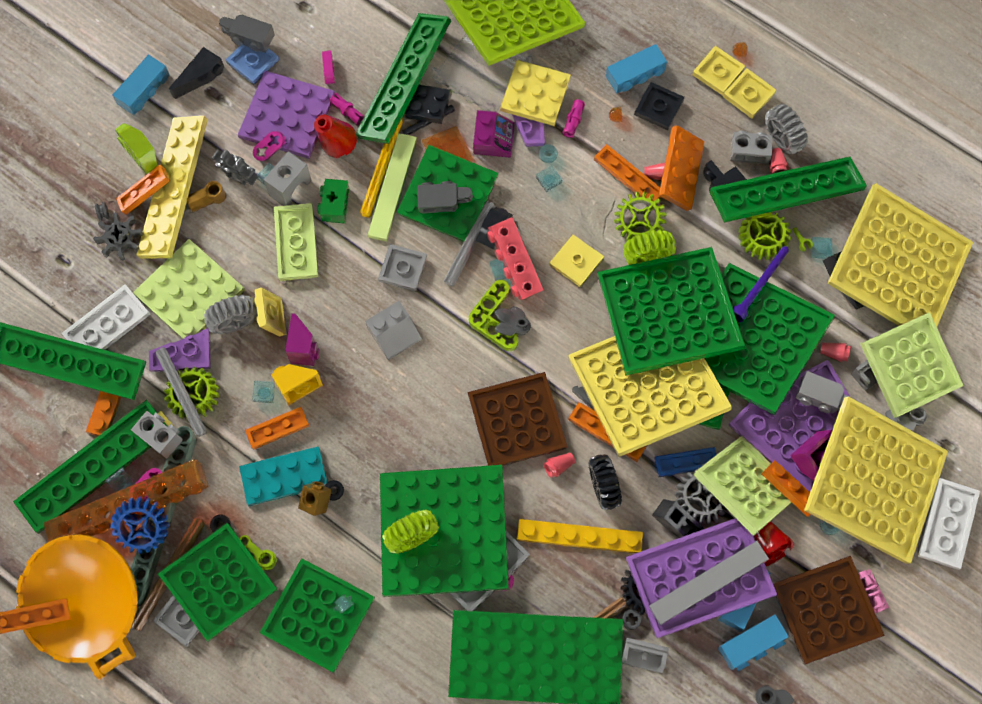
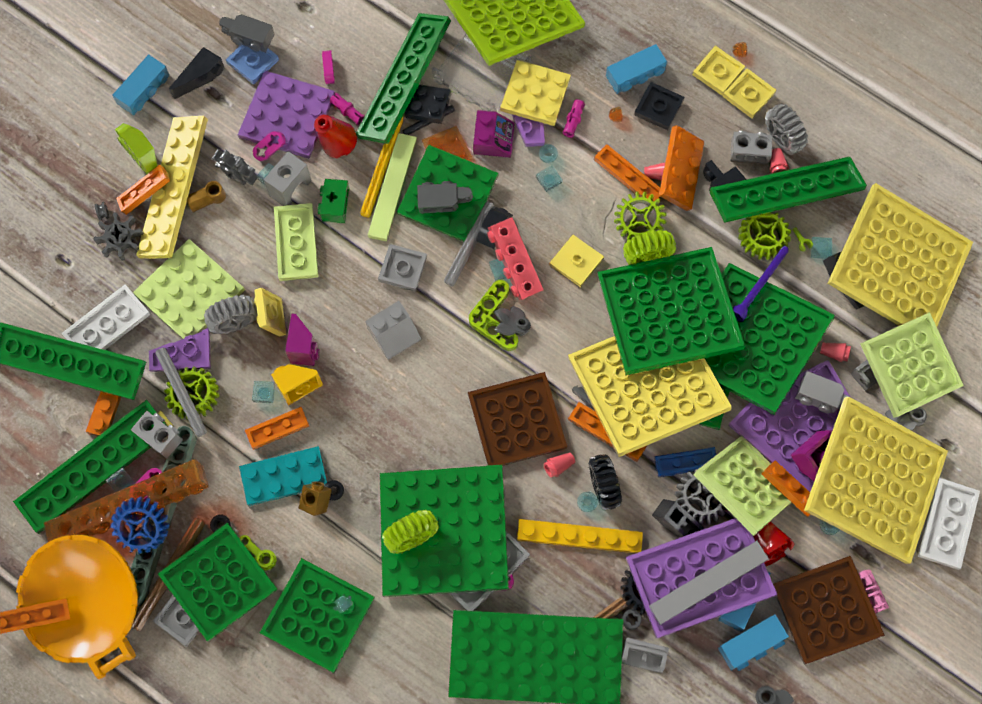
(587, 495): none -> clear light blue plate

